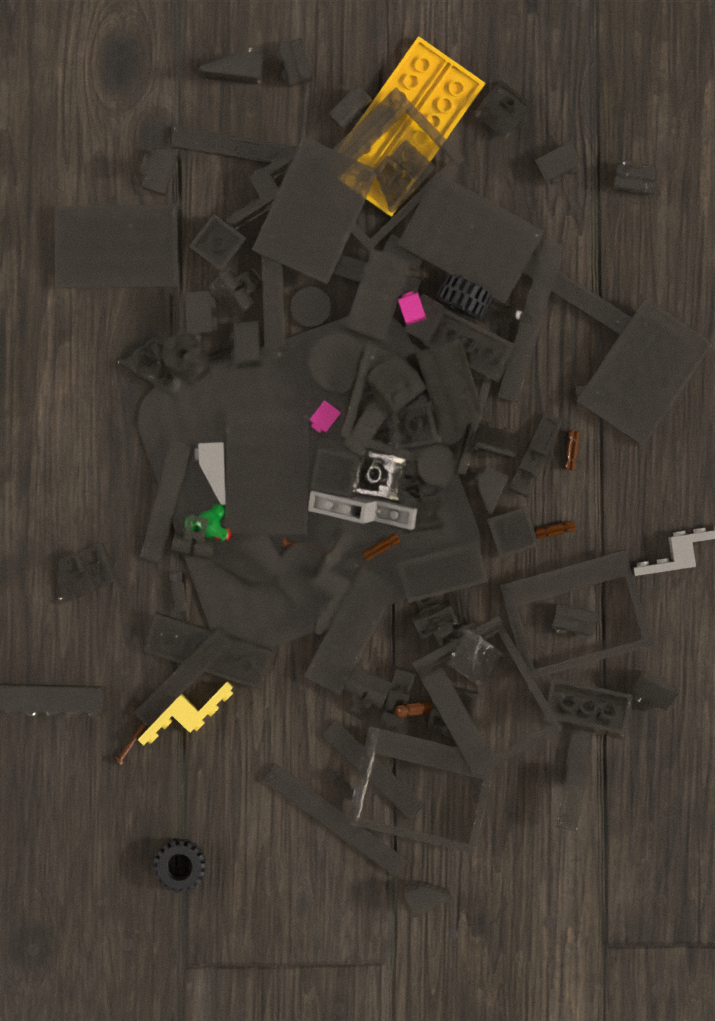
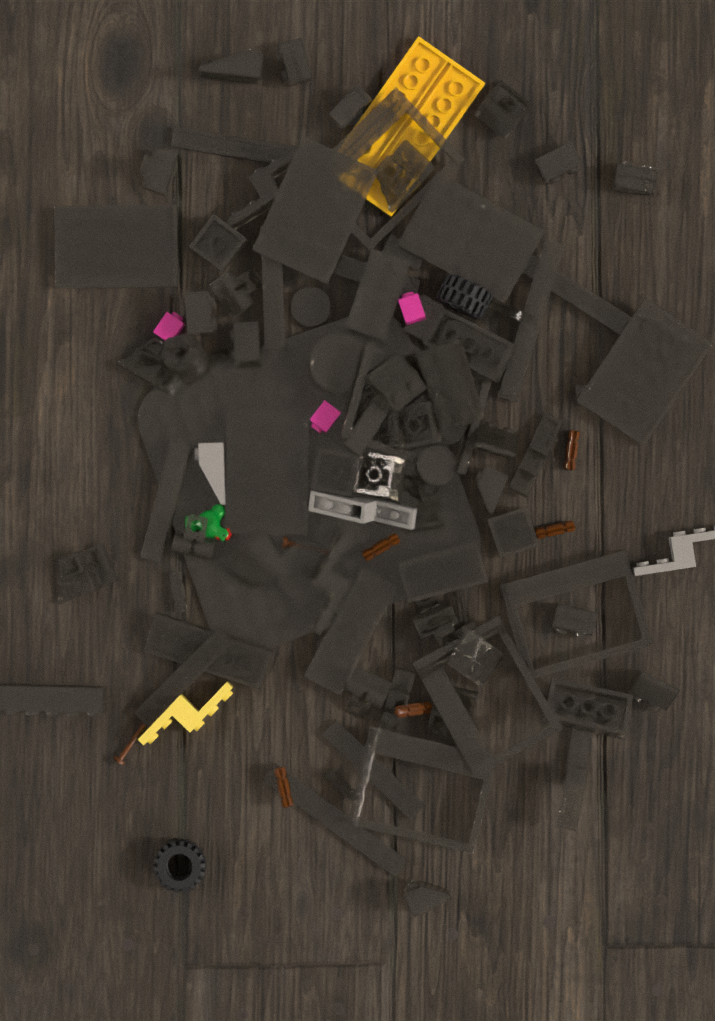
(169, 326): none -> dark pink brick
(283, 787): none -> reddish brown axle

